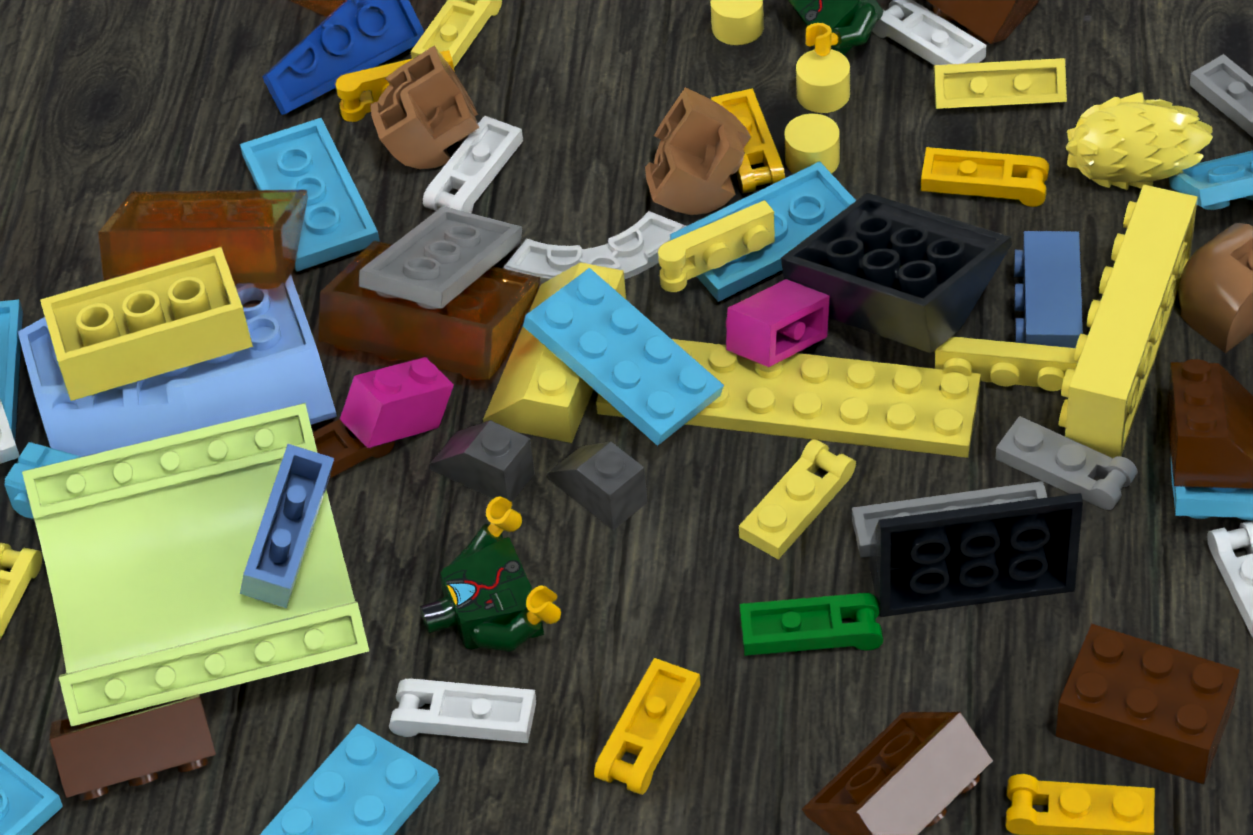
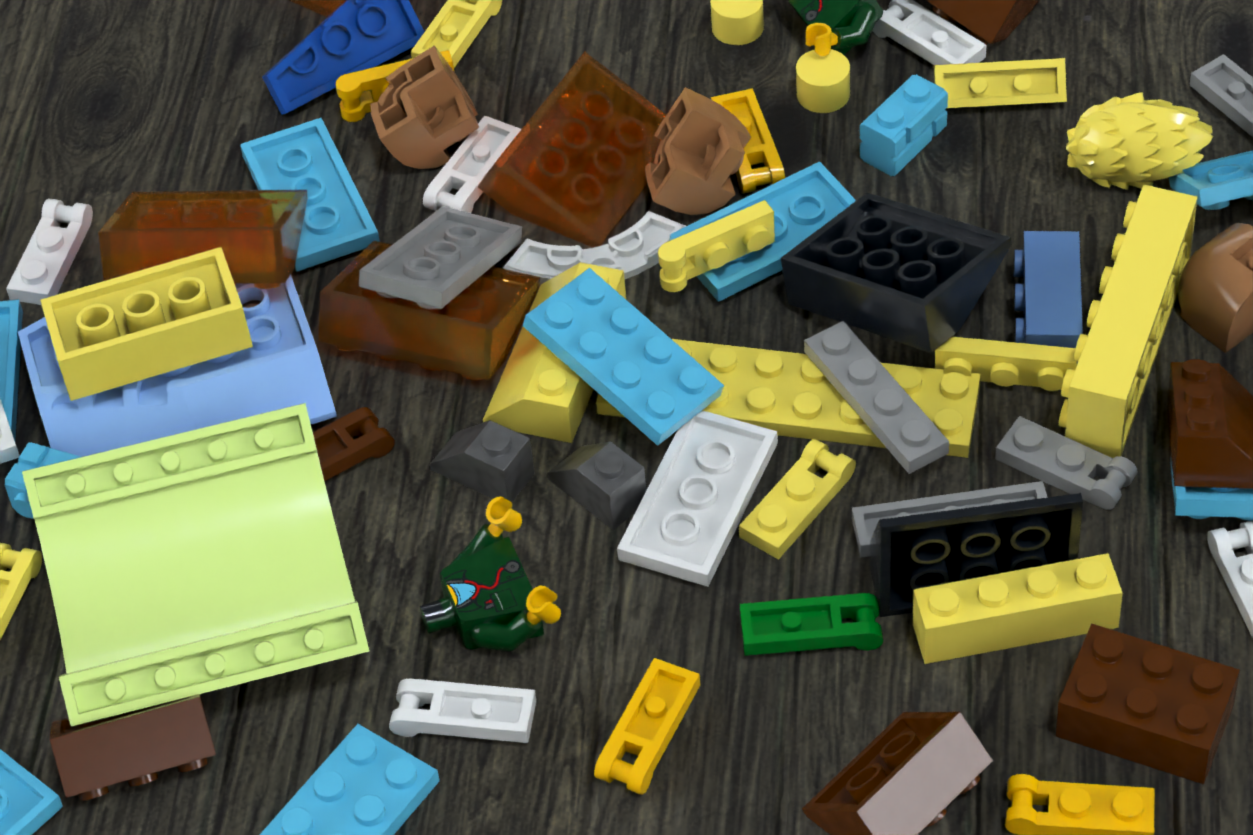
(50, 251): none -> white plate
(286, 526): medium blue brick -> none
(396, 402): dark pink brick -> none
(579, 155): none -> clear orange slope
(698, 497): none -> white plate
(777, 322): dark pink brick -> none
(812, 140): light yellow piece -> none
(876, 397): none -> light grey plate
(903, 125): none -> medium azure brick
(985, 175): yellow plate -> none
(1016, 608): none -> light yellow brick

